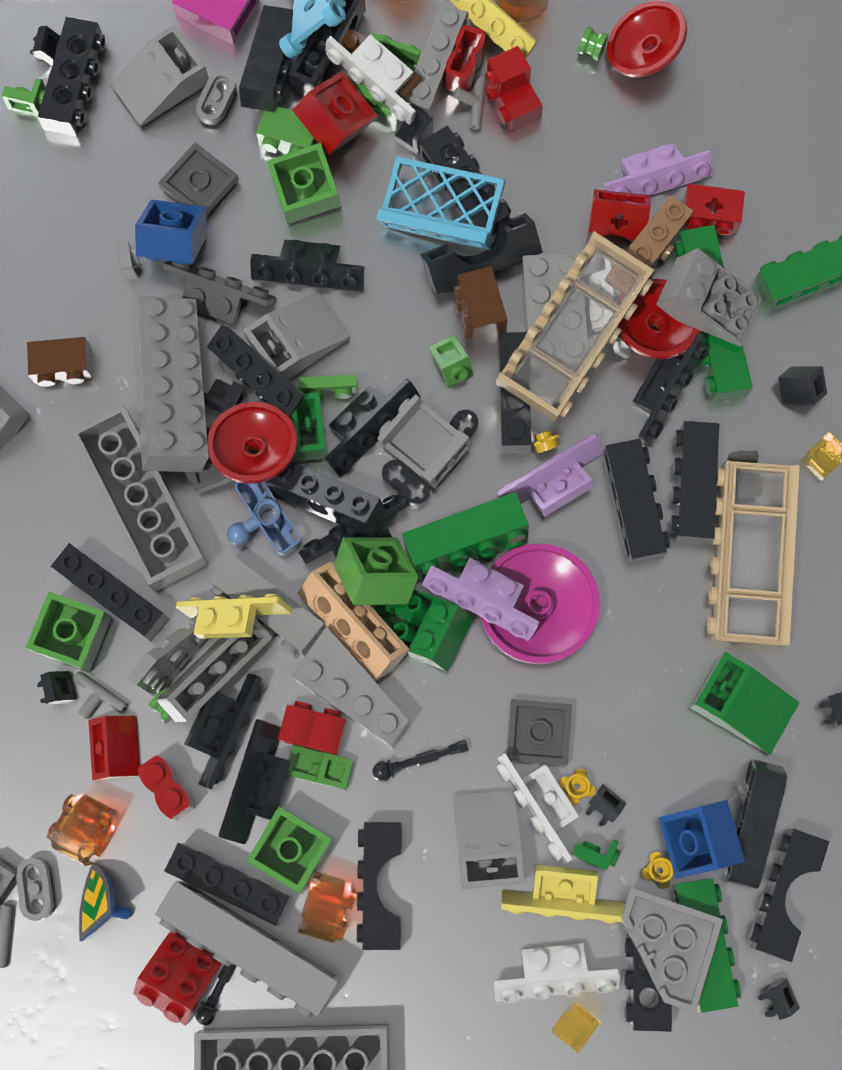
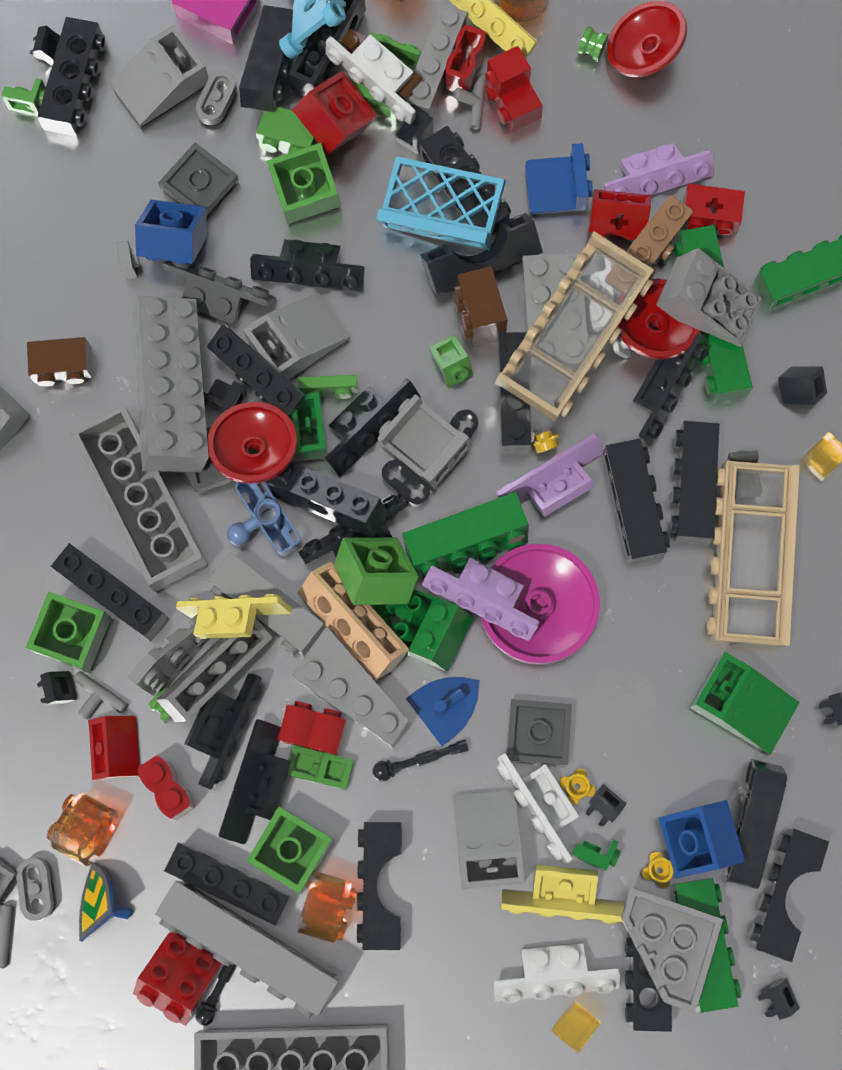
(445, 705): none -> blue shield
(559, 182): none -> blue bracket

